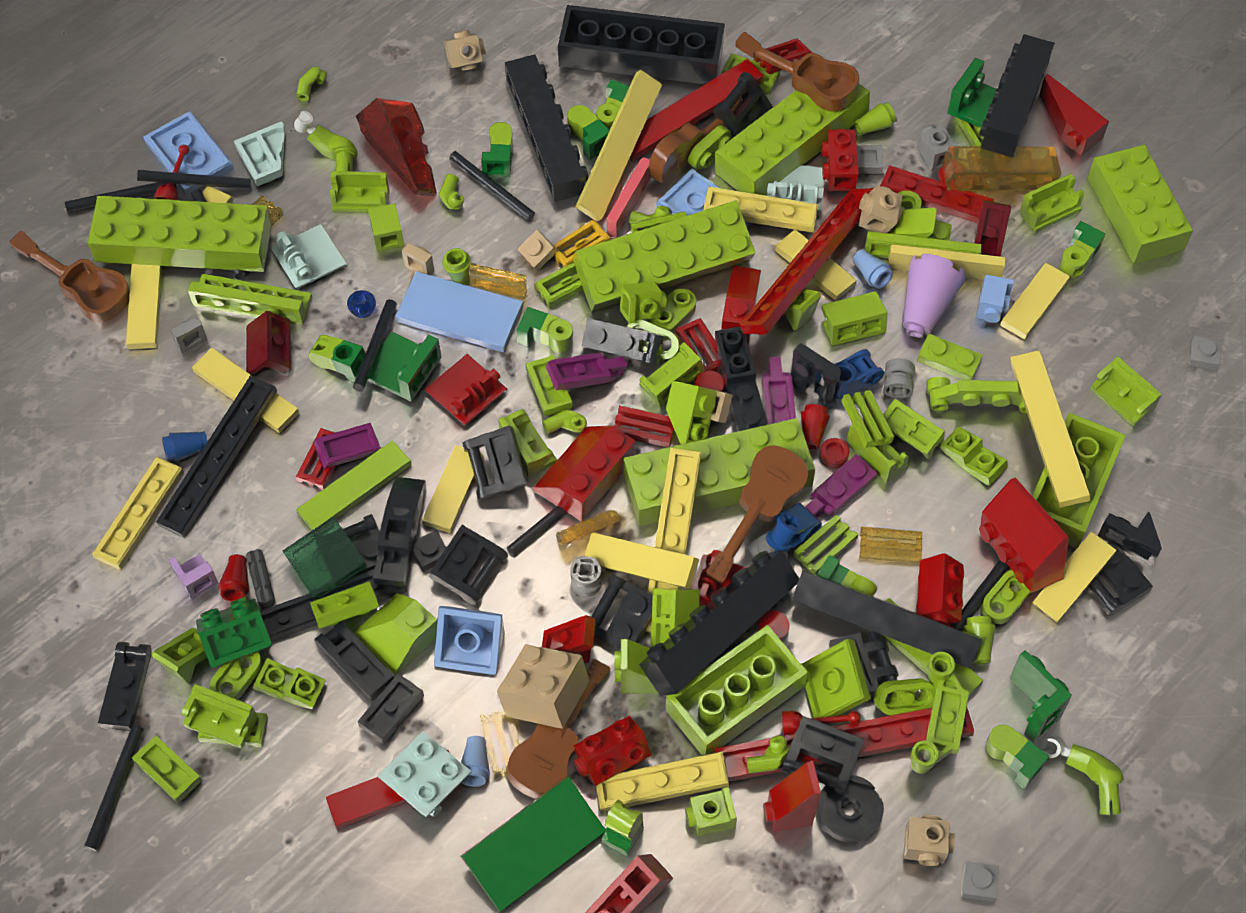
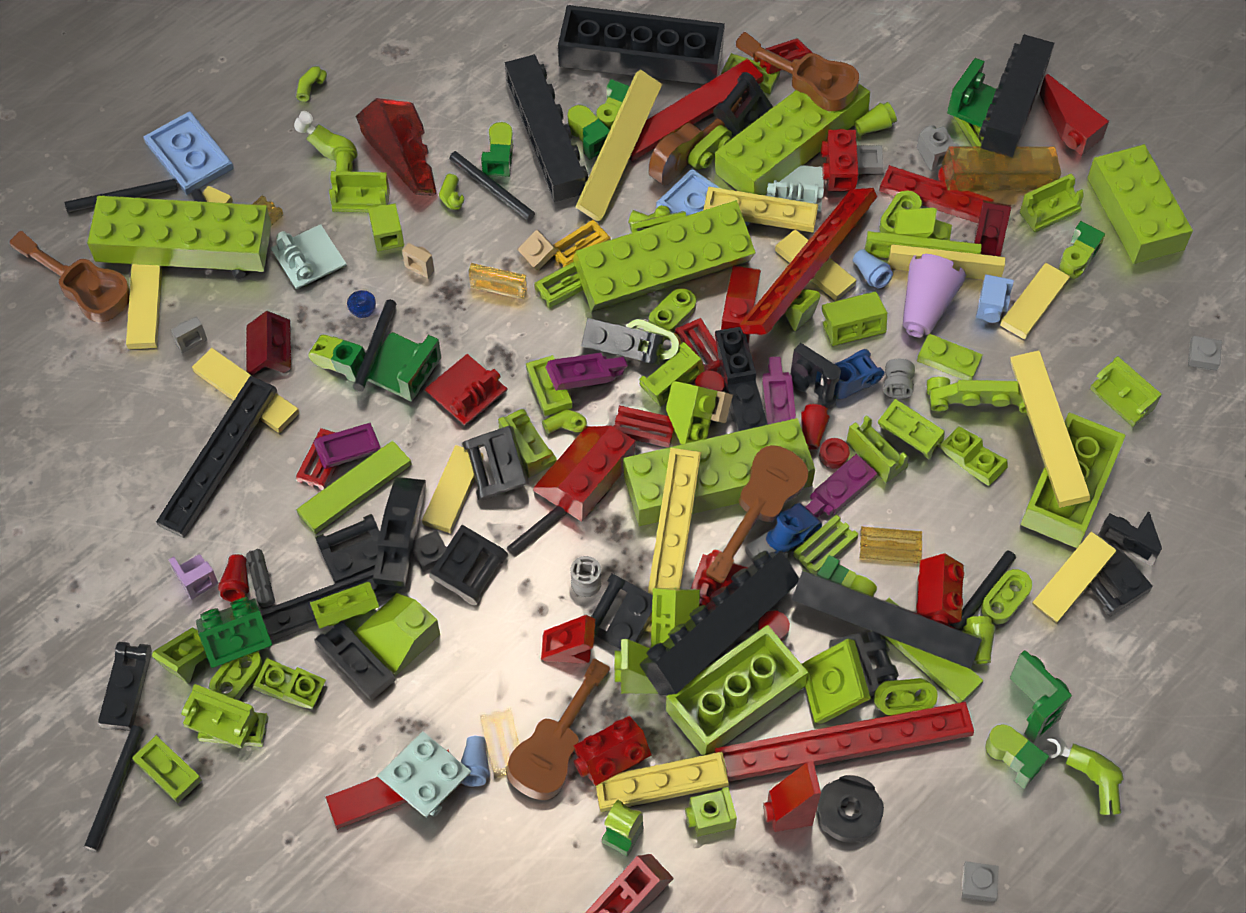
(138, 513): light yellow tile -> none
(168, 191): red hinge -> none
(183, 444): blue cone -> none
(193, 179): black bar -> none
(249, 298): lime fence -> none
(263, 153): light aqua wing -> none
(324, 558): clear green tile -> none
(390, 708): black plate -> none
(455, 46): tan brick -> none
(457, 265): lime cone -> none
(459, 311): light blue tile -> none
(468, 640): light blue slope -> none
(533, 843): green tile -> none
(543, 686): tan brick -> none
(545, 330): leg -> none
(587, 526): clear yellow tile -> none
(628, 198): coral tile -> none
(641, 301): lime brick -> none
(642, 560): light yellow tile -> none
(771, 759): lime arm -> none
(792, 719): red hinge -> none
(827, 746): black plate -> none
(872, 418): lime tile -> none
(880, 210): tan brick -> none
(928, 840): tan brick -> none
(946, 715): lime plate -> none
(1025, 537): red slope -> none

